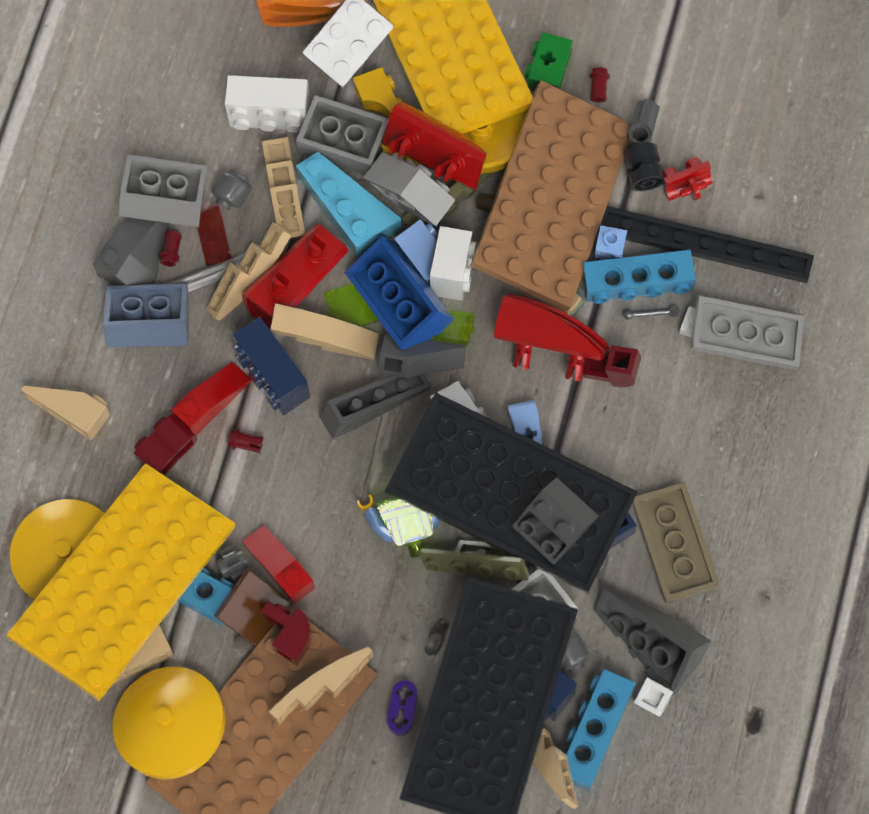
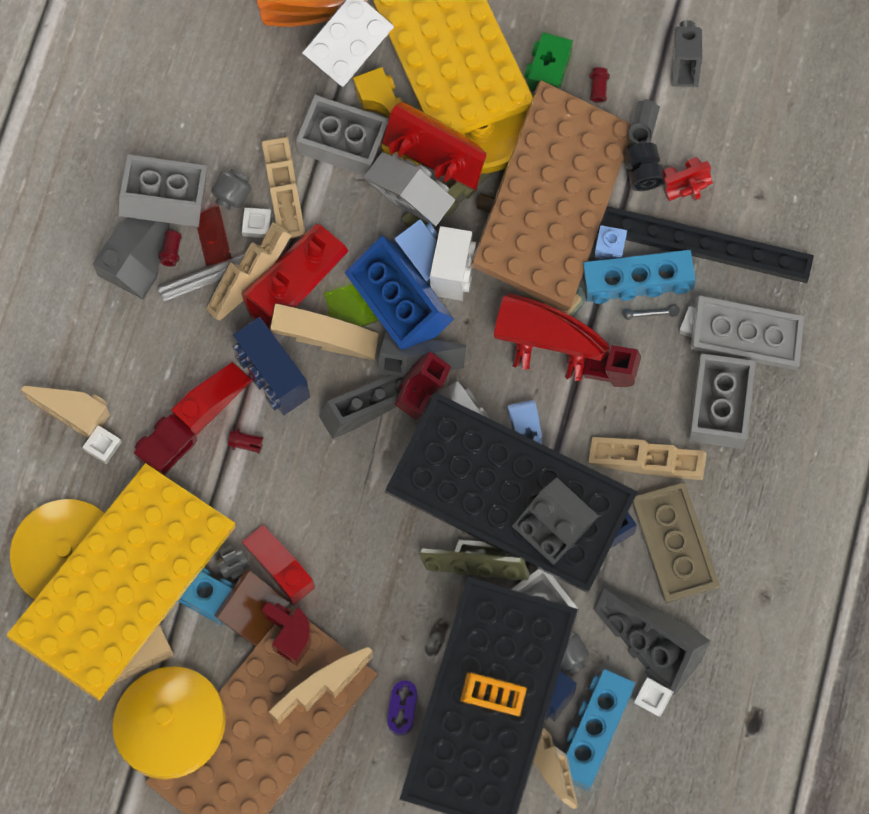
(102, 444): none -> white plate
(146, 315): sand blue slope -> none
(256, 222): none -> white plate
(267, 103): white brick -> none
(347, 205): medium azure wedge -> none
(399, 523): torso -> none
(420, 383): none -> dark red brick
(458, 330): clear neon green piece -> none
(468, 687): none -> light orange slope
(646, 458): none -> tan slope
(687, 46): none -> dark grey torso
(722, 401): none -> light grey brick

